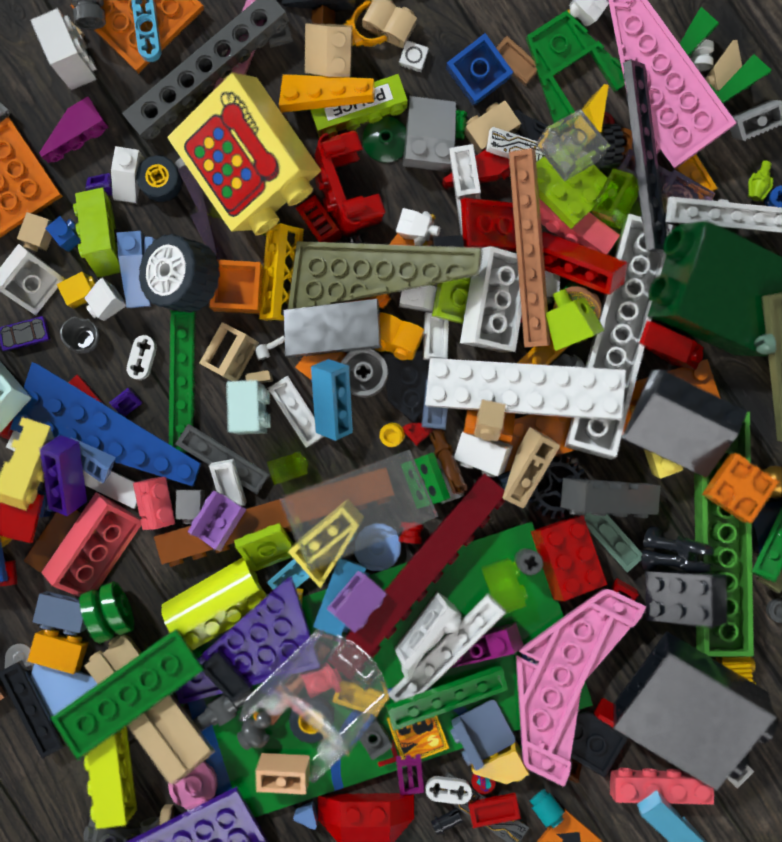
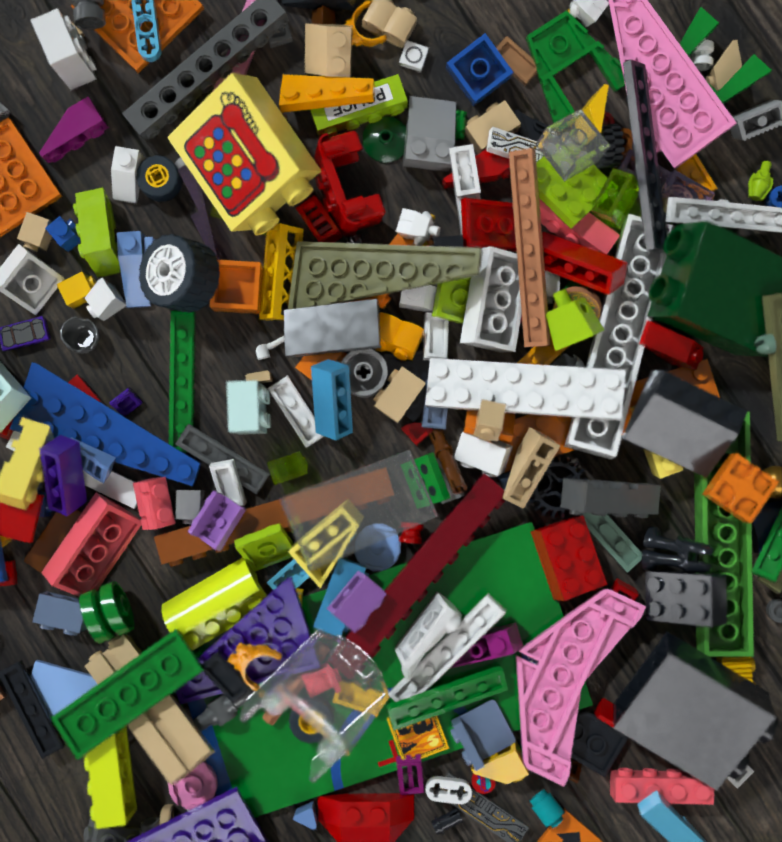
(16, 653): light grey piece -> none
(58, 651): light orange brick -> none
(100, 181): dark purple slope -> none
(147, 359): white beam -> none
(237, 356): tan tile -> none
(246, 654): none -> light orange helmet
(253, 731): dark grey animal -> none
(283, 773): light nougat brick -> none
(383, 742): dark grey brick -> none
(392, 434): yellow tile -> none
(399, 394): none -> tan brick
(494, 810): red tile -> none
(503, 584): clear neon green brick -> none
(528, 561): dark grey piece -> none

